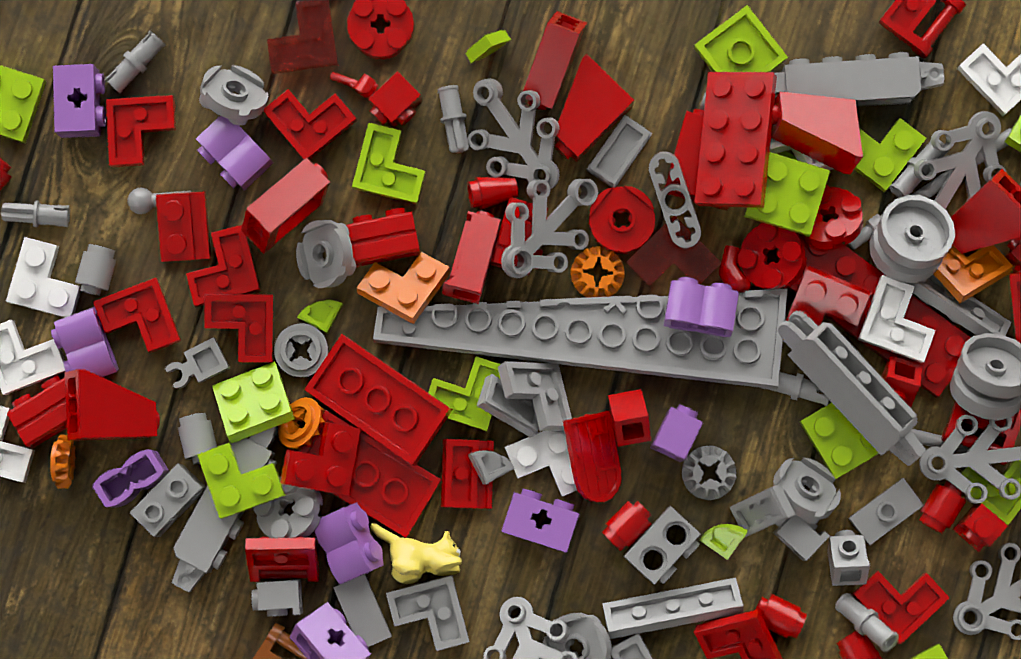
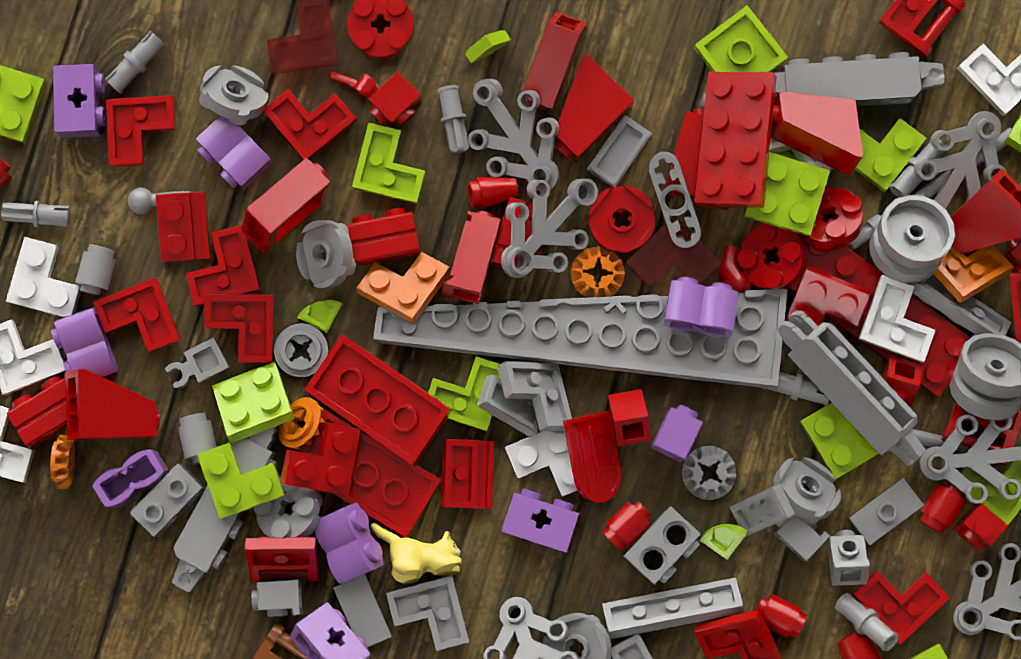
(489, 465): light grey tile -> none

